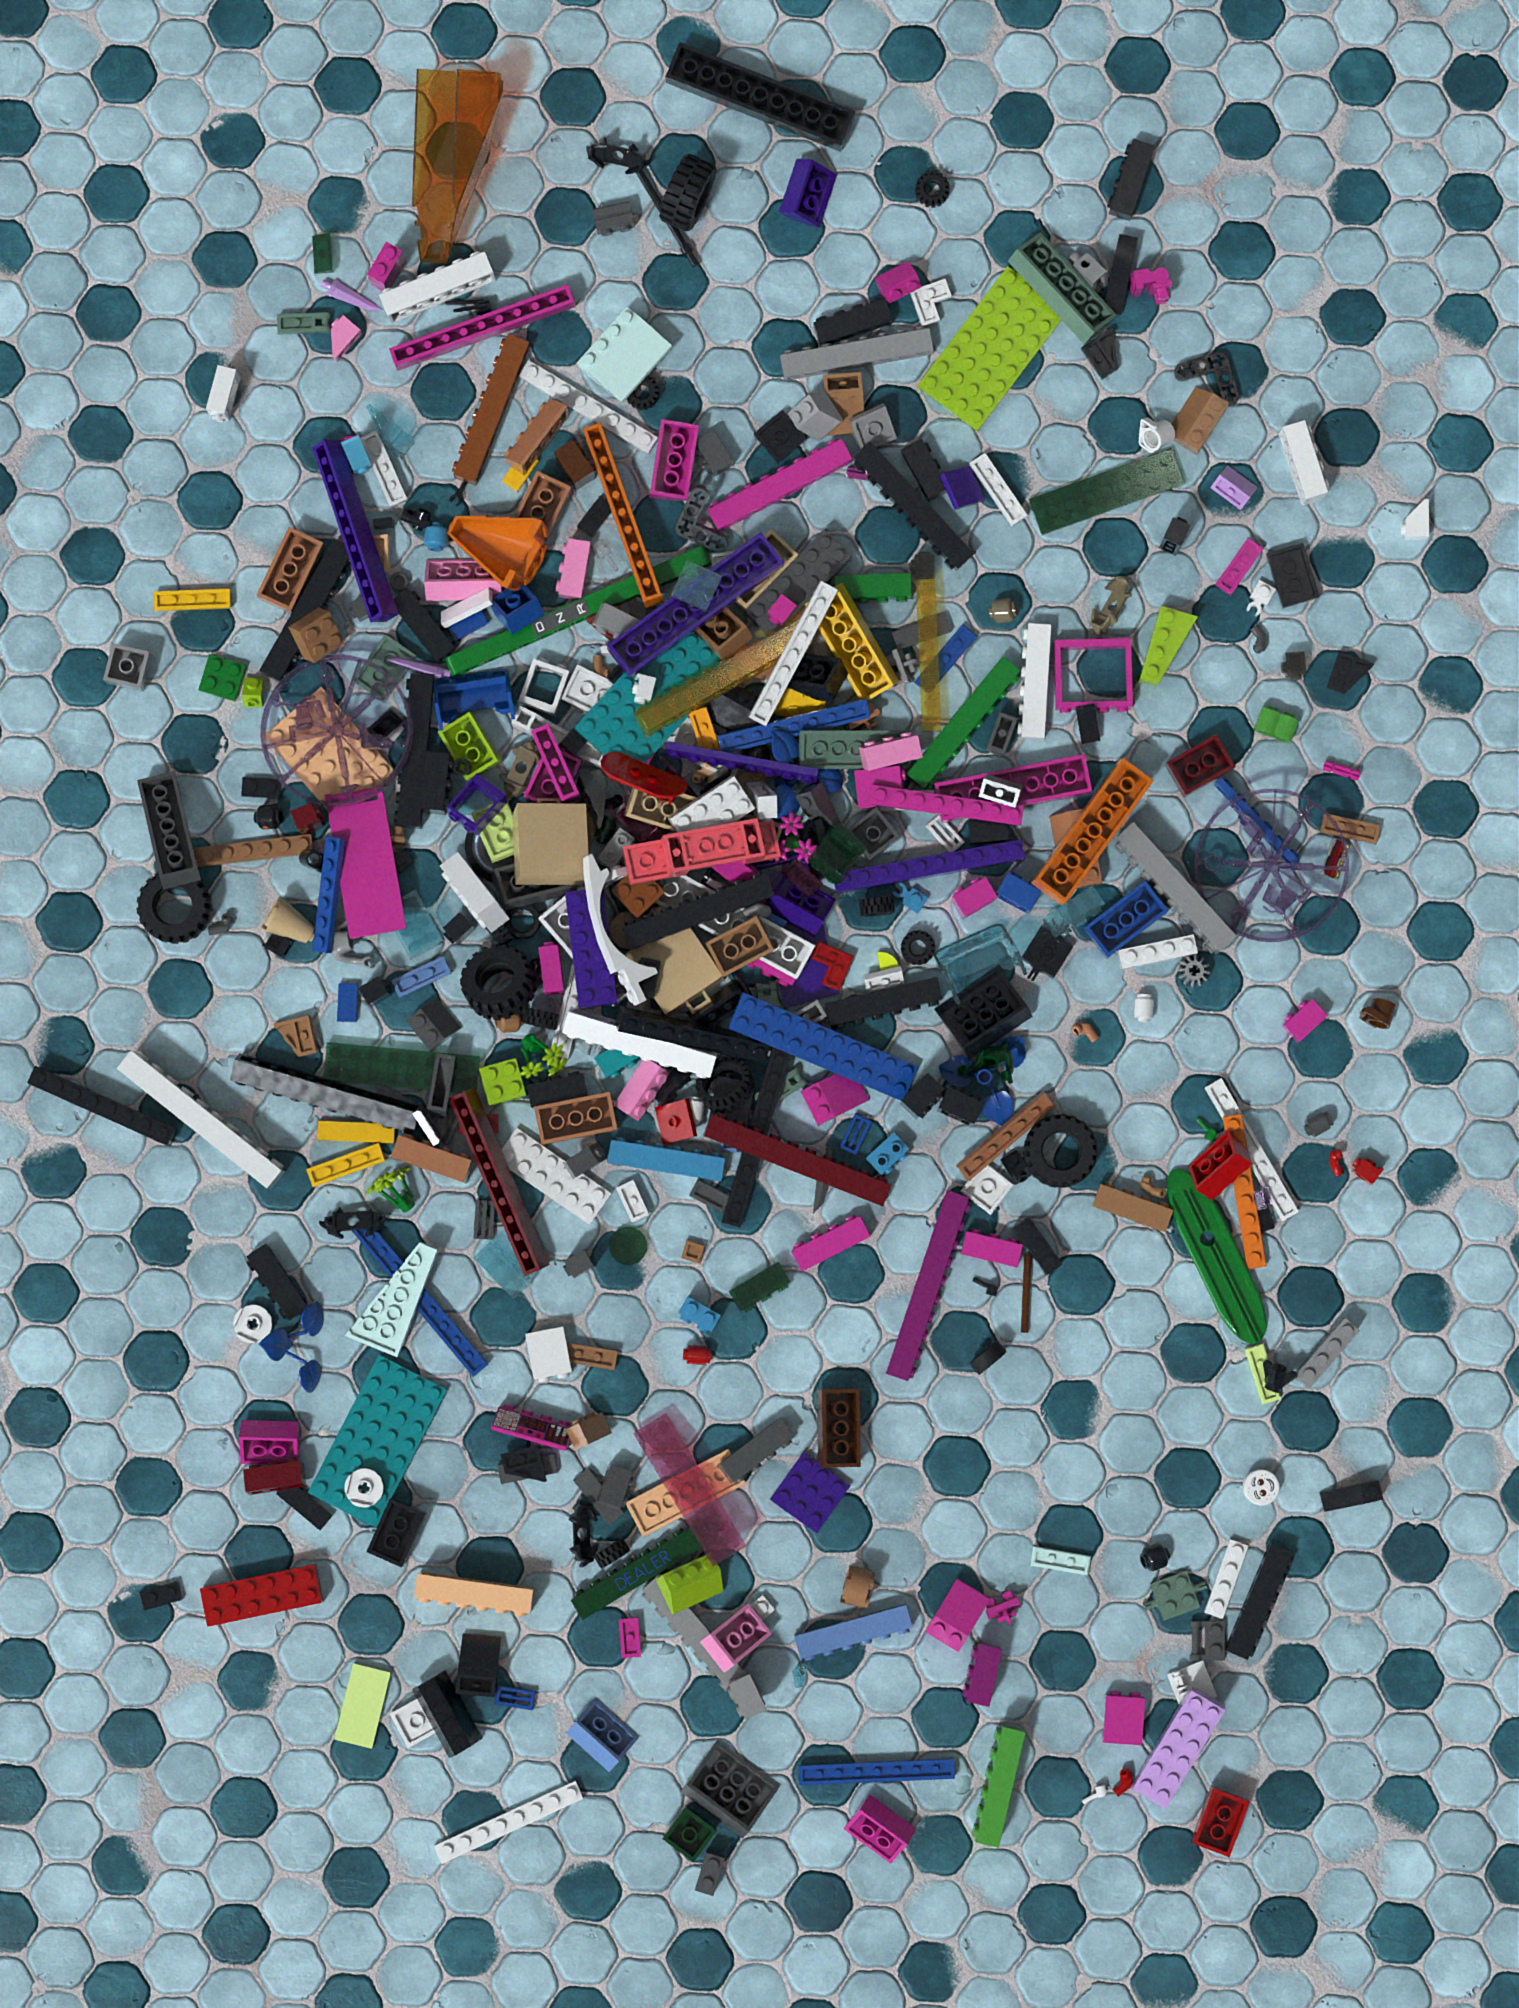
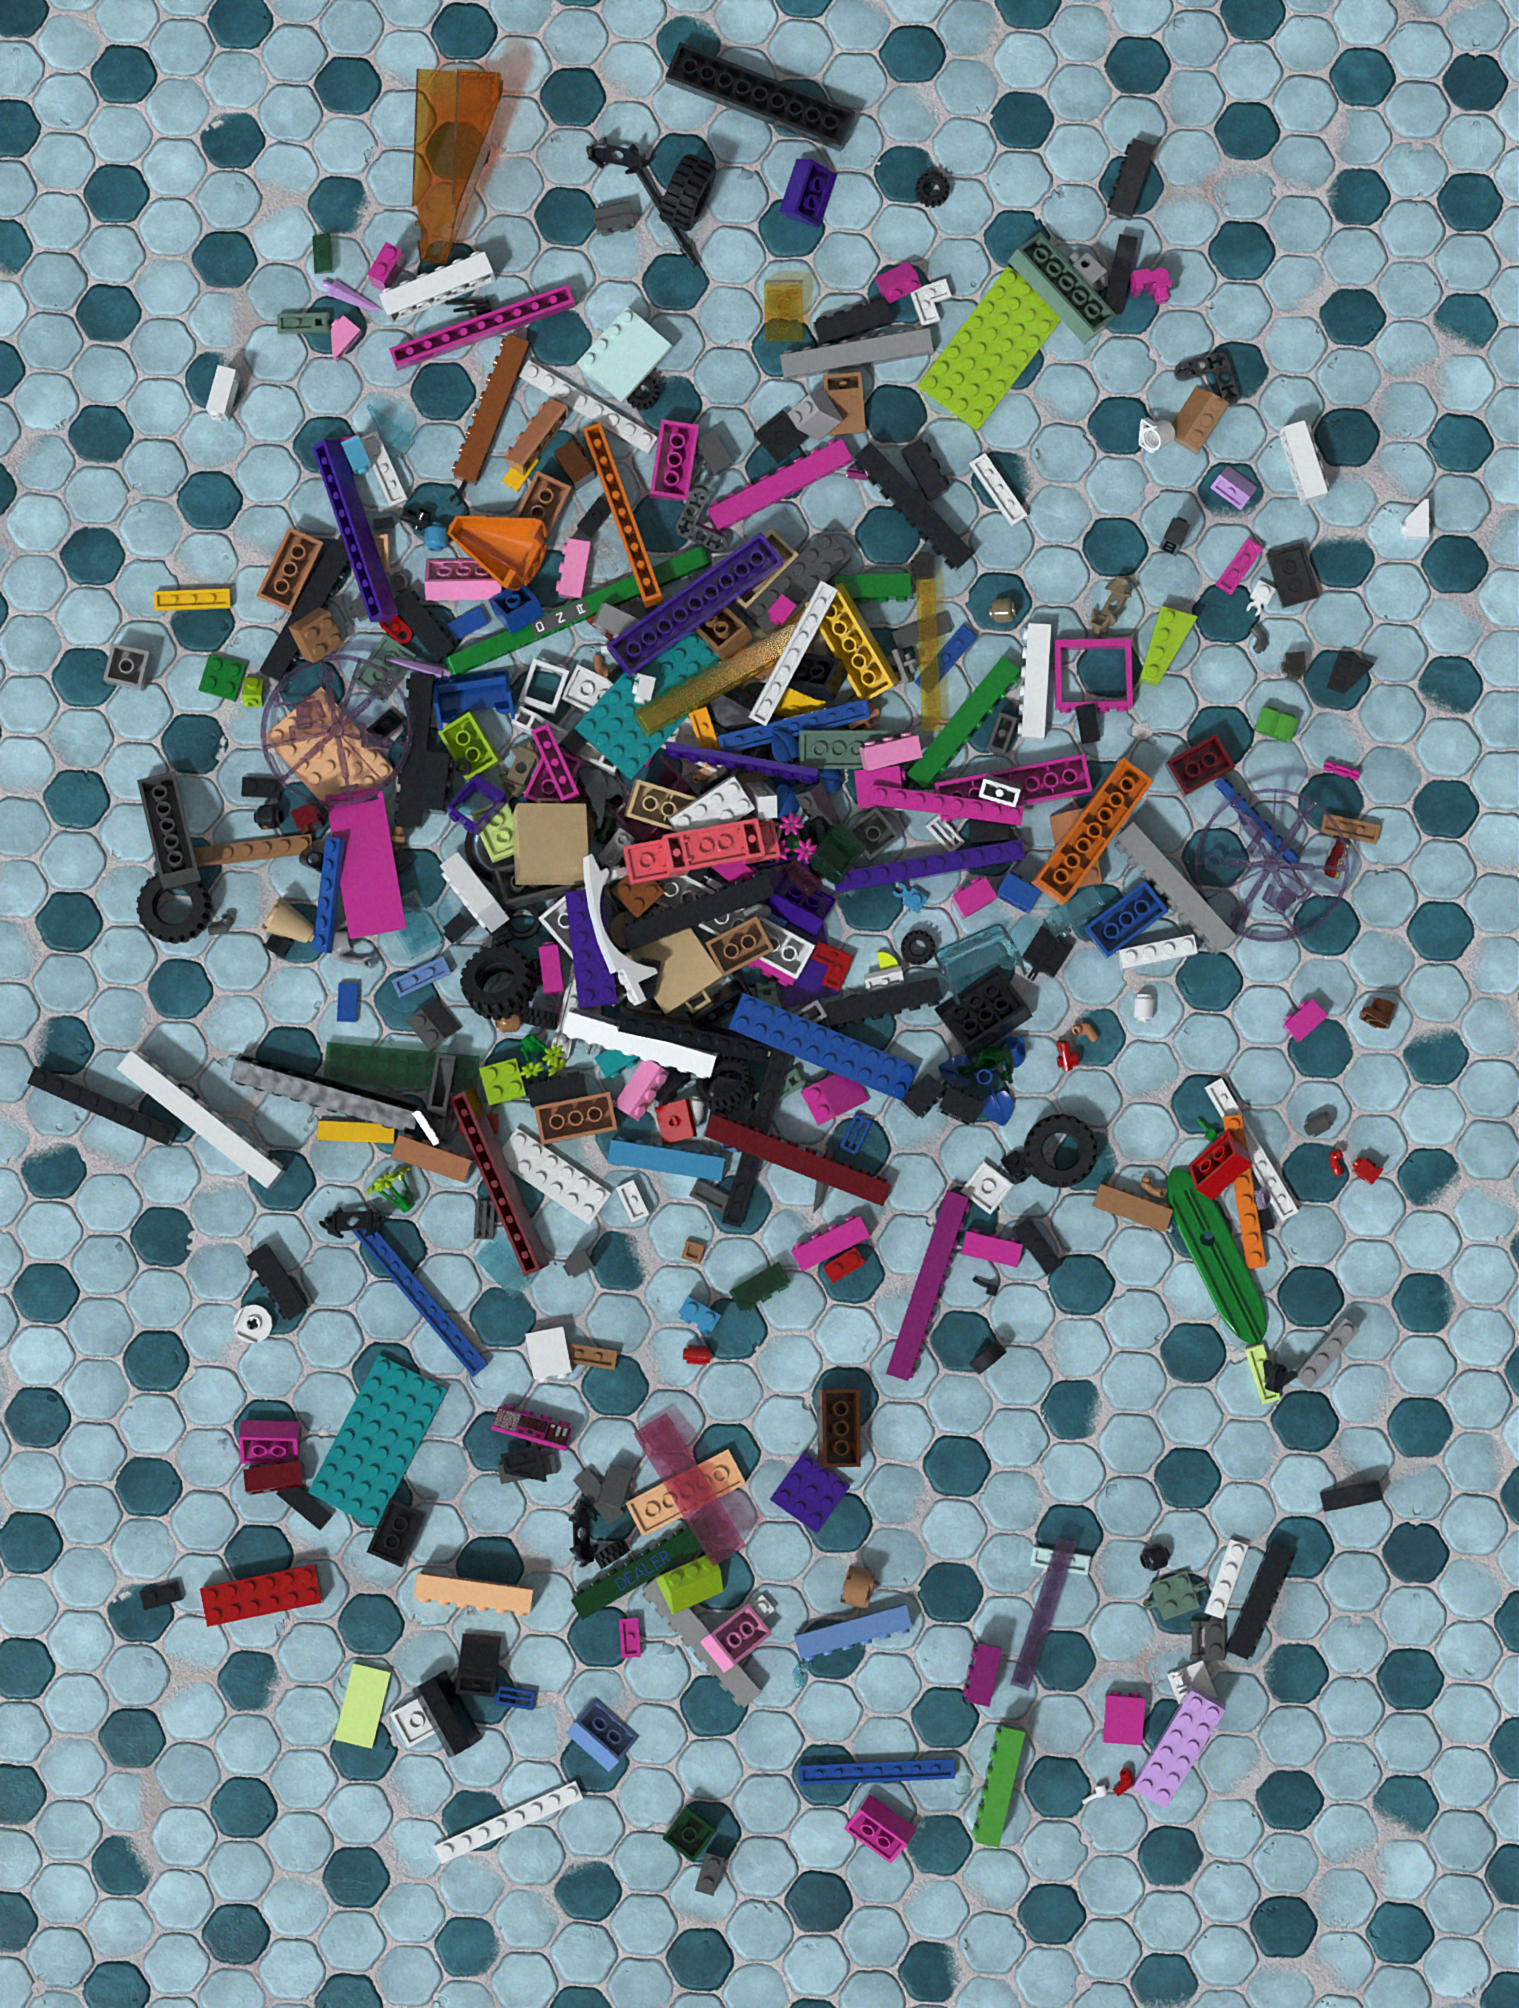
(278, 1343): blue plant -> none
(299, 1035): medium nougat wing -> none
(345, 1165): yellow plate -> none
(358, 1478): white plate -> none
(375, 991): black brick -> none
(392, 1310): light aqua wing -> none
(396, 629): none -> red plate
(466, 607): white tile -> none
(585, 1160): dark grey slope -> none
(588, 1431): medium nougat brick -> none
(628, 1245): clear green tile -> none
(643, 776): red piece -> none
(696, 585): clear light blue plate -> none
(730, 1789): dark grey slope -> none
(747, 1696): light grey brick -> none
(755, 1451): dark grey brick -> none
(783, 310): none -> clear yellow slope
(843, 1265): none -> red brick
(873, 427): light grey plate -> none
(876, 906): black tyre -> none
(887, 1154): dark azure brick -> none
(957, 1615): dark pink slope -> none
(962, 487): dark purple tile -> none
(1003, 1610): dark pink hips -> none
(1005, 1136): nougat plate -> none
(1026, 1294): reddish brown bar -> none
(1043, 1613): none -> clear purple plate
(1066, 1059): none -> red plate
(1102, 354): black wing -> none
(1106, 491): clear green plate -> none
(1201, 972): light grey gear -> none
(1220, 1821): red brick -> none
(1261, 1487): white head -> none

